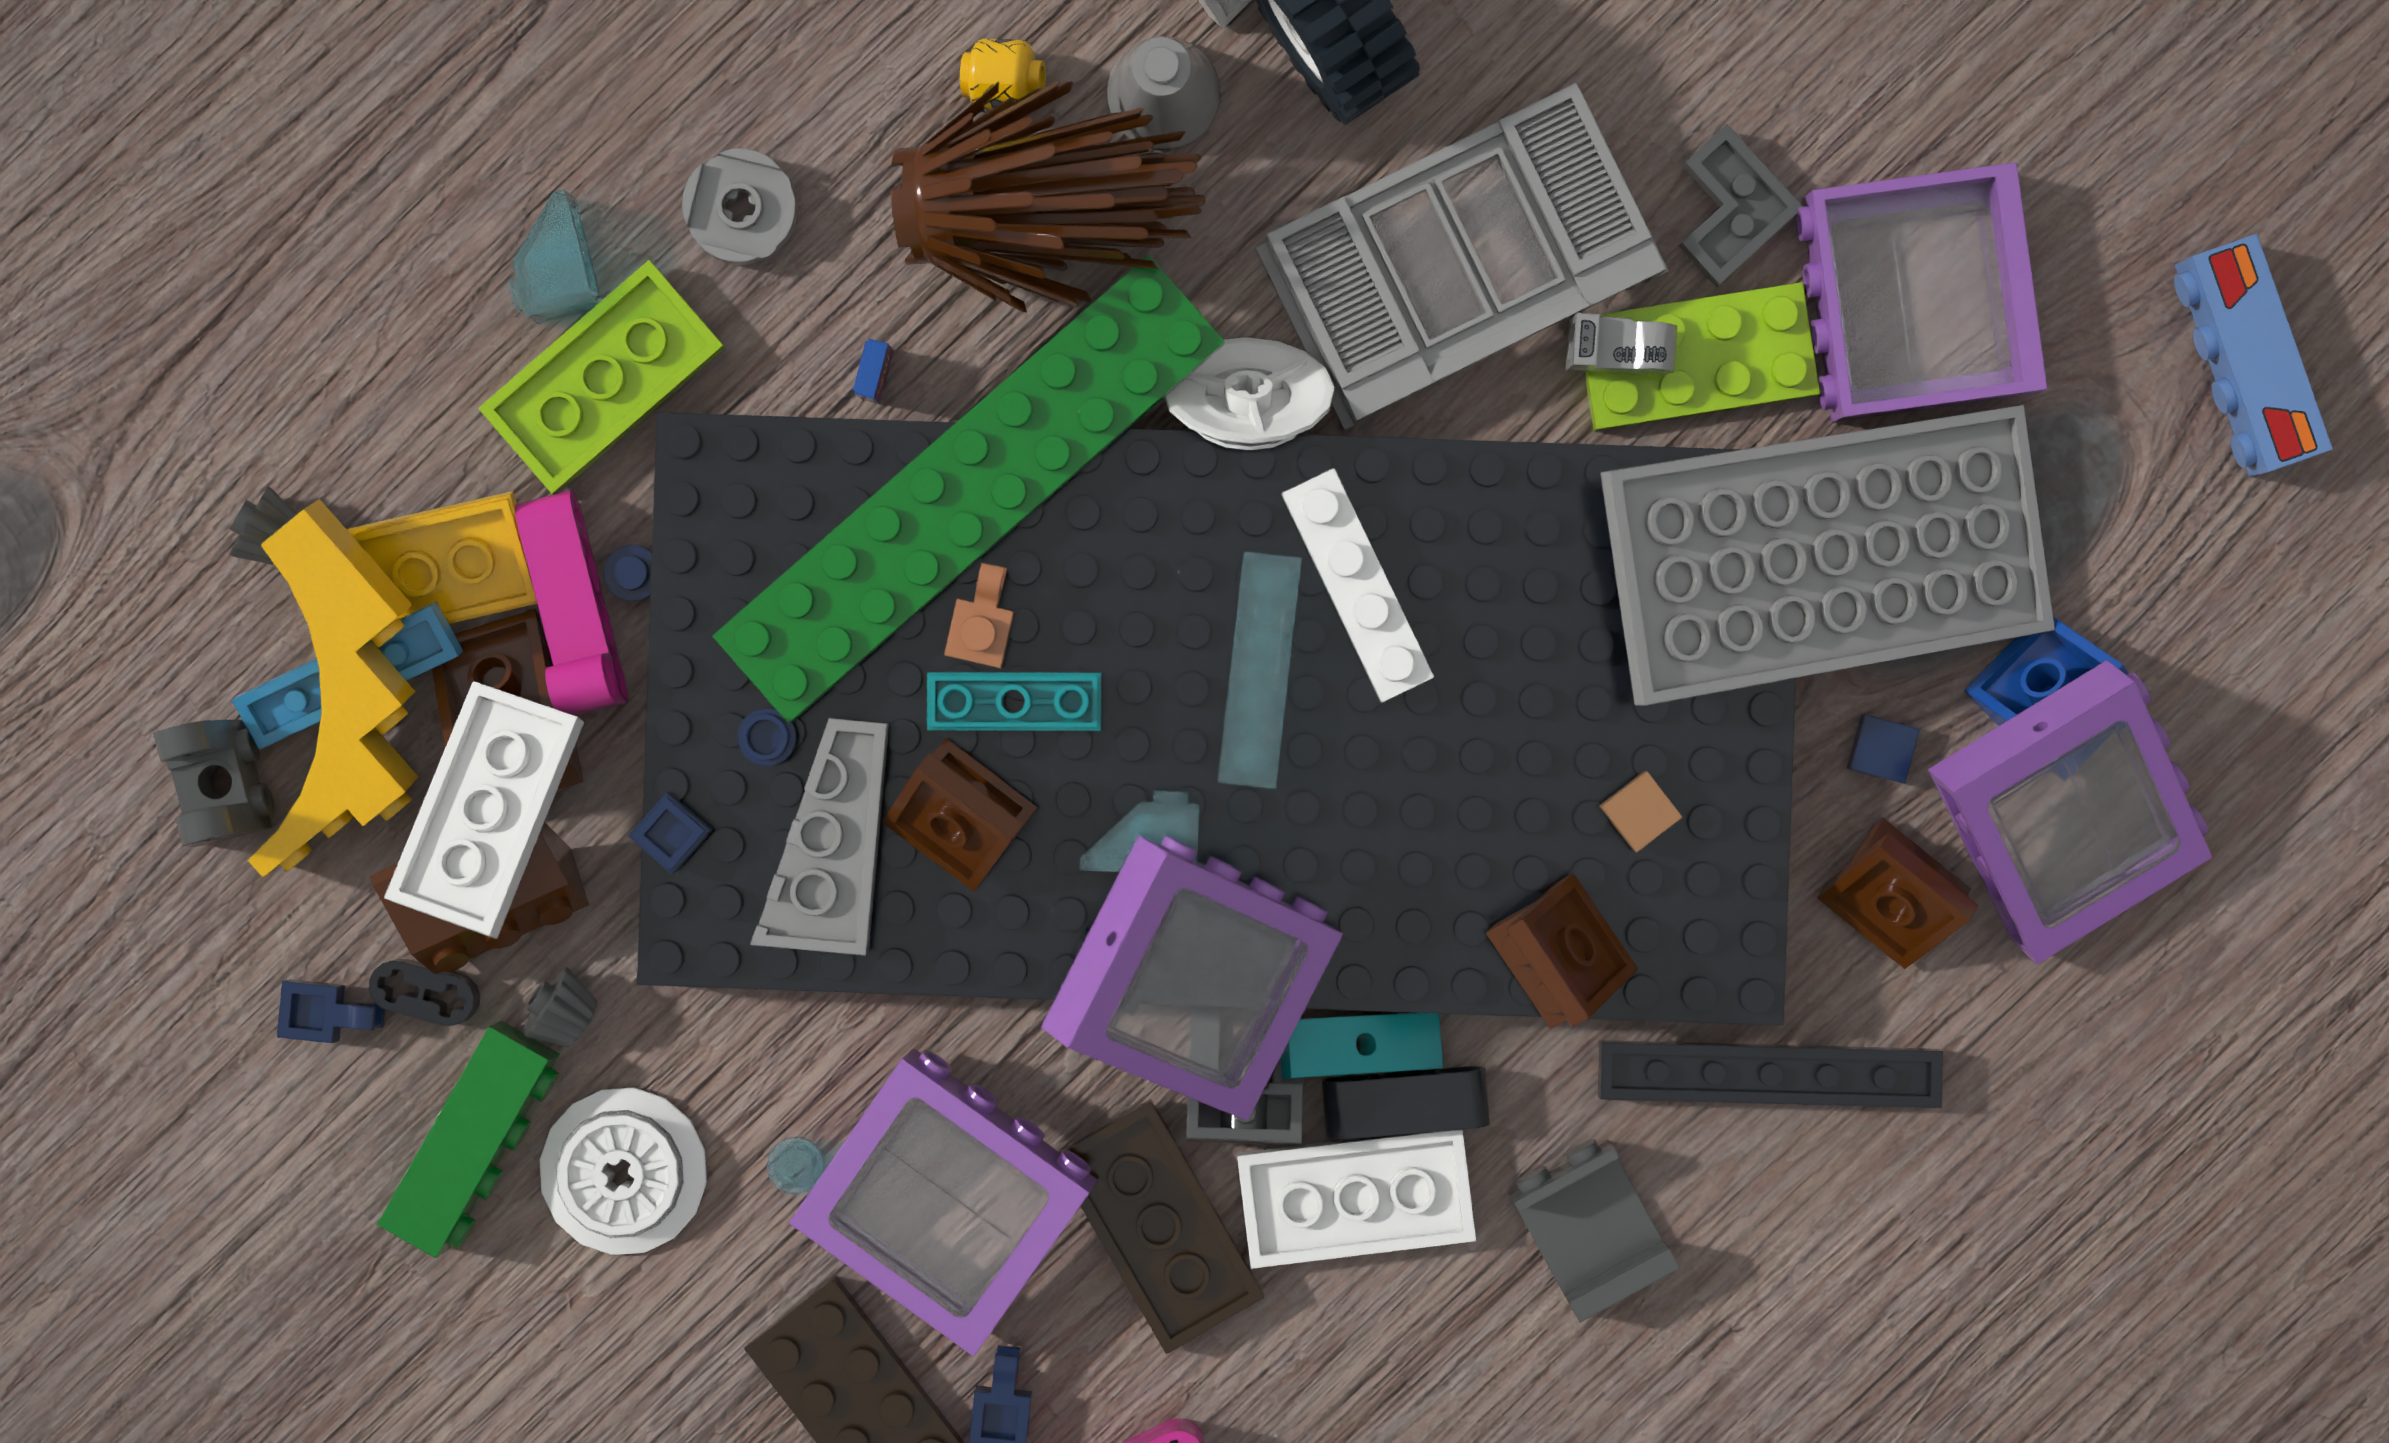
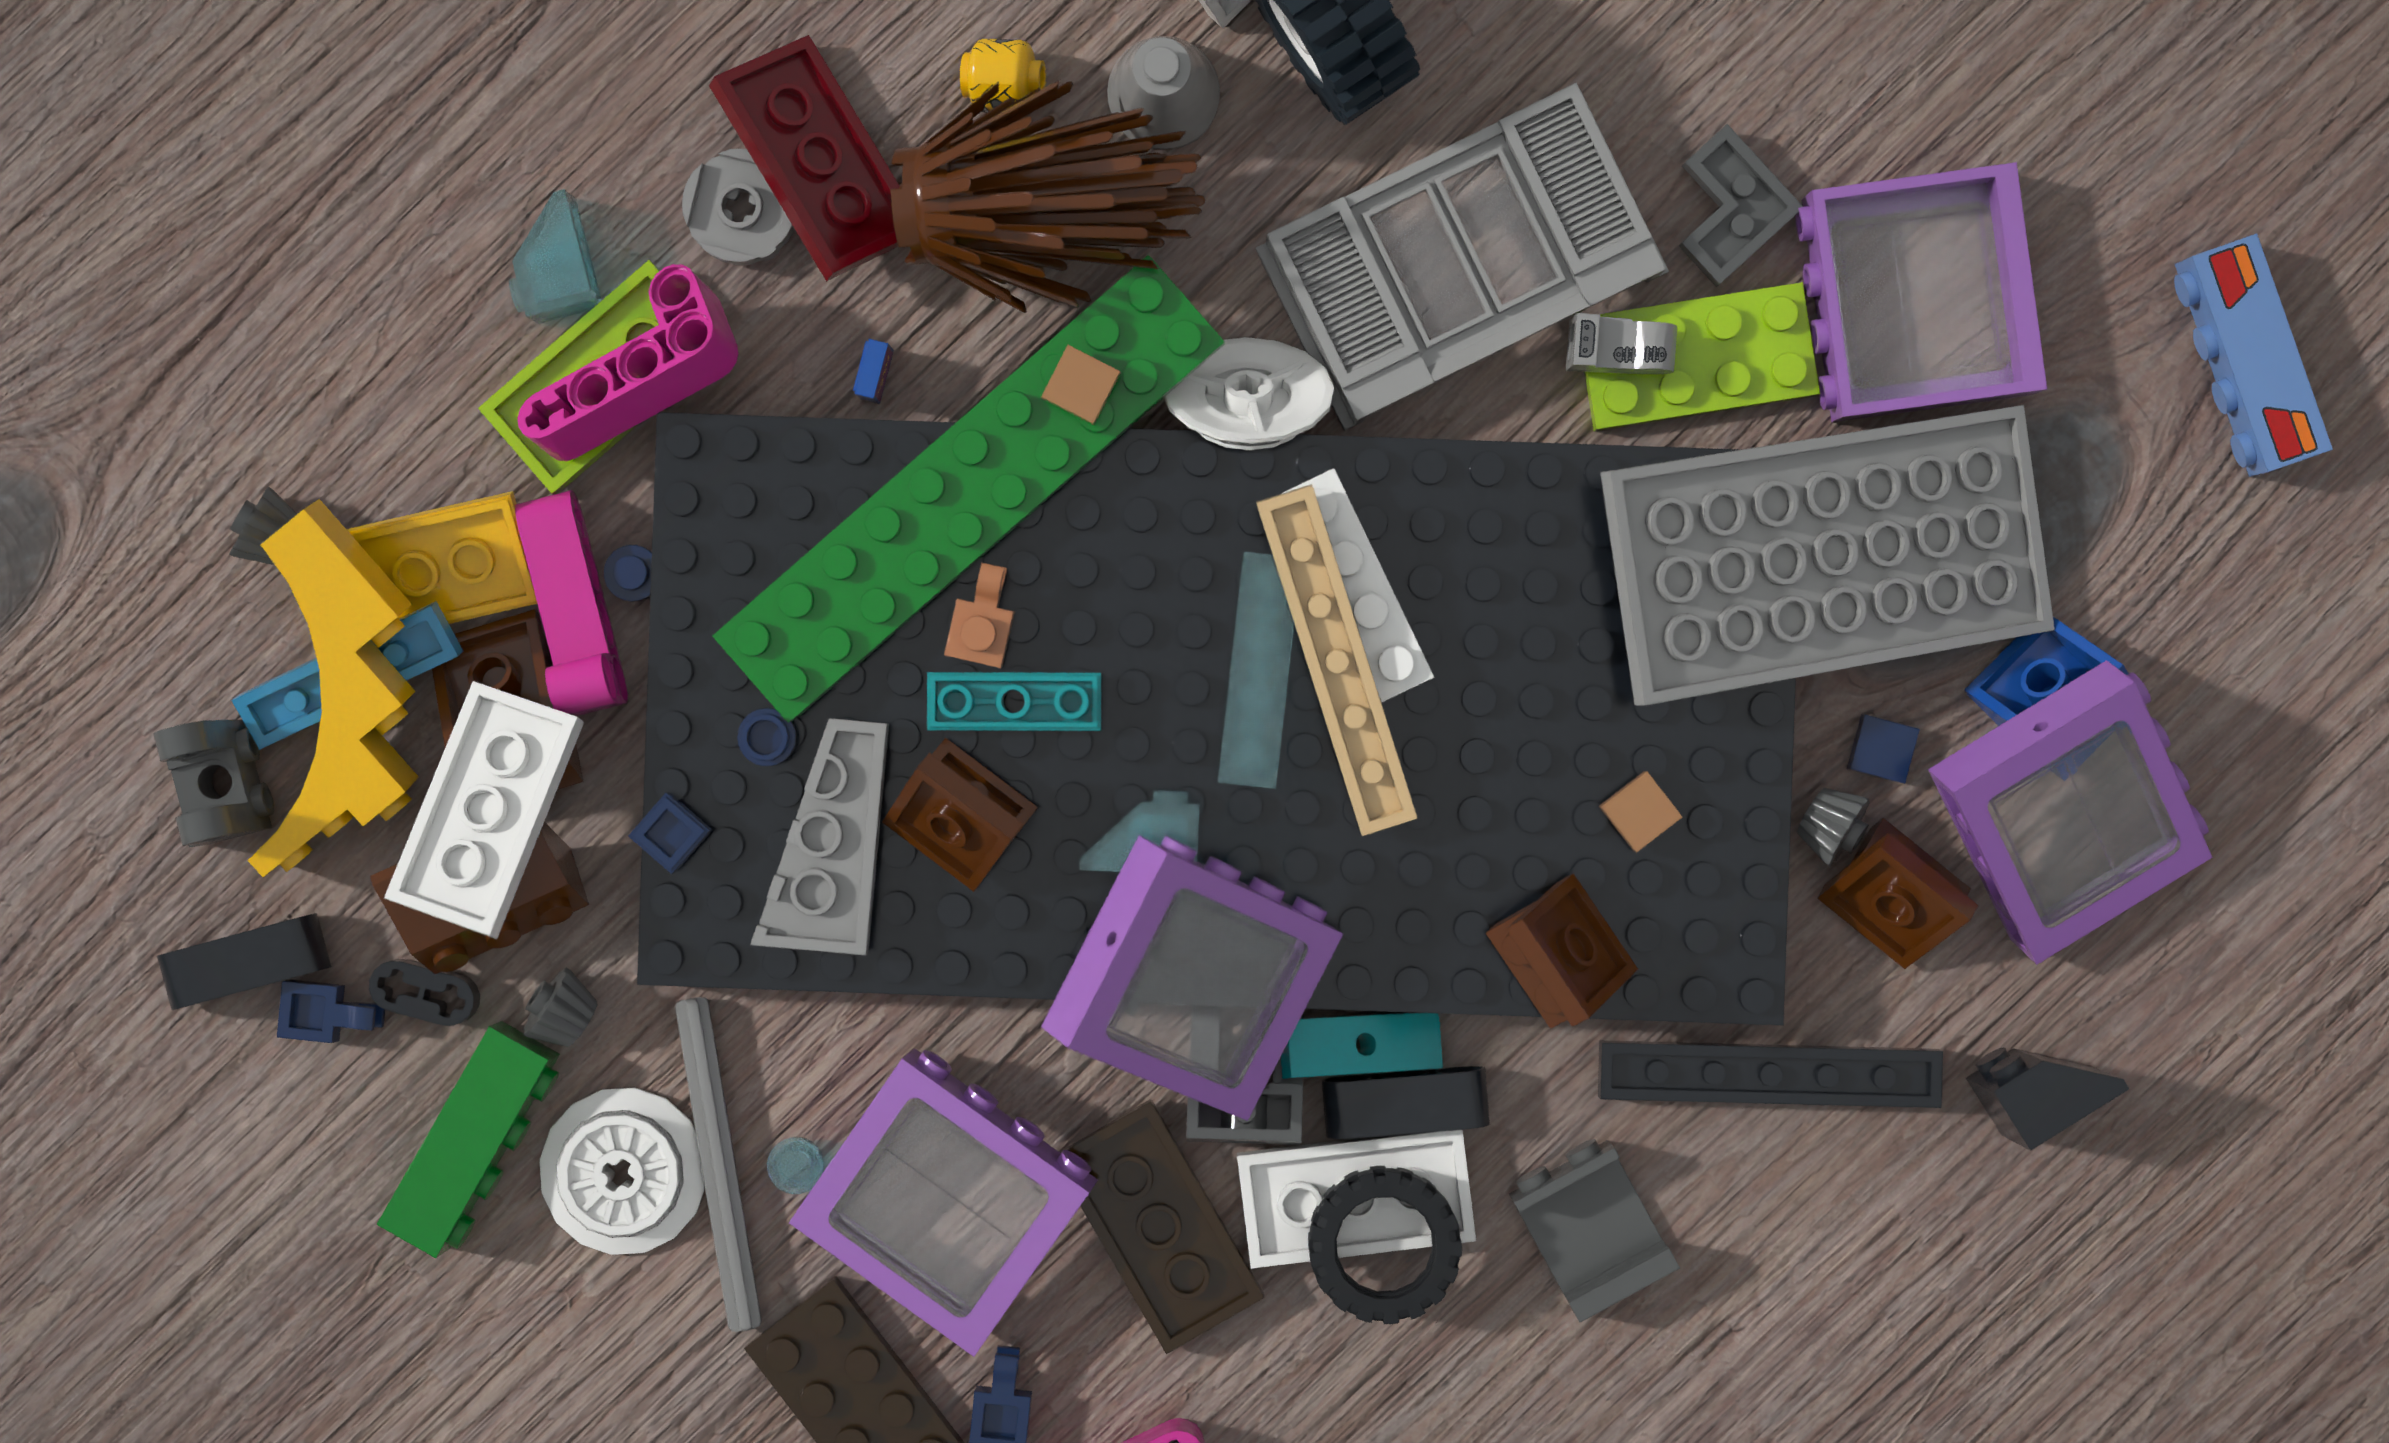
(244, 961): none -> black beam
(640, 377): none -> dark pink beam
(718, 1164): none -> light grey axle
(812, 154): none -> dark red plate
(1080, 384): none -> medium nougat tile
(1336, 659): none -> tan plate
(1392, 1304): none -> black tyre
(1834, 824): none -> dark grey piece
(2038, 1094): none -> black slope

